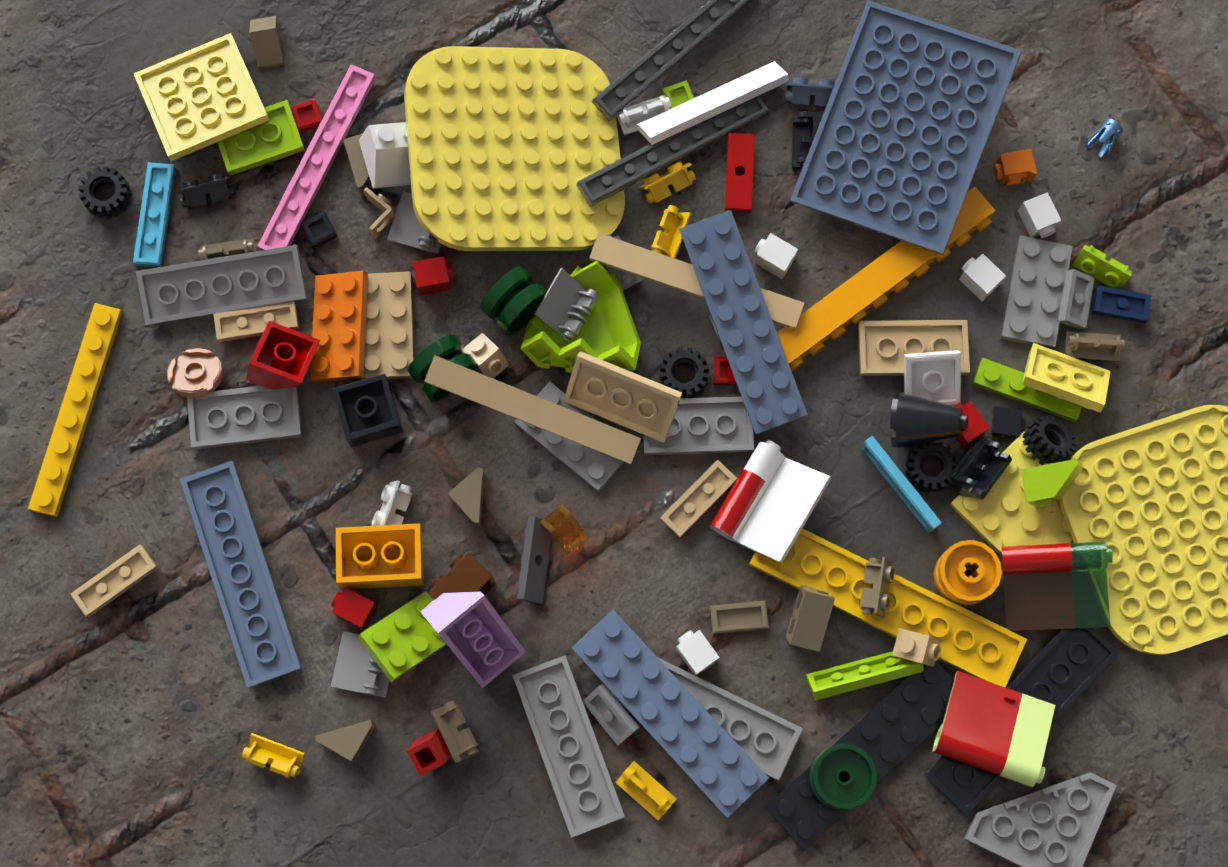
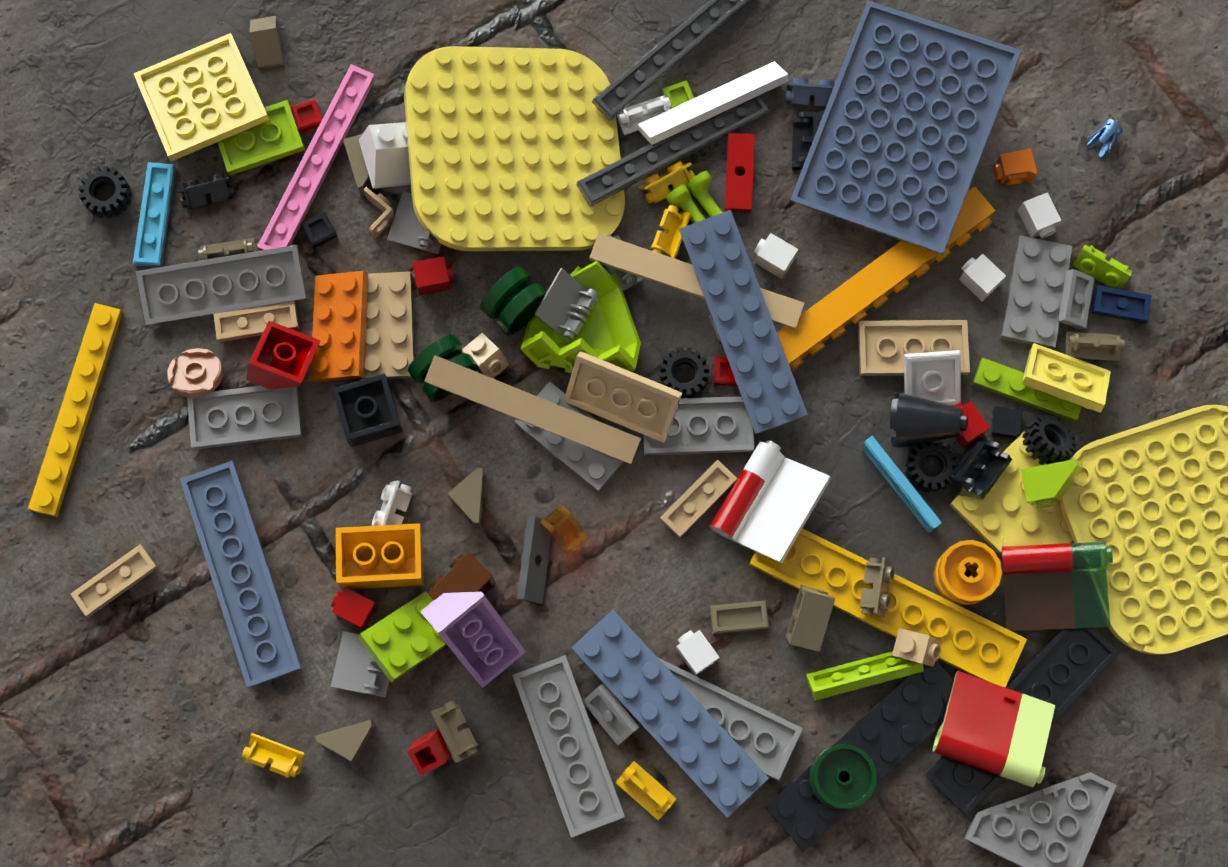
(699, 189): none -> lime piece

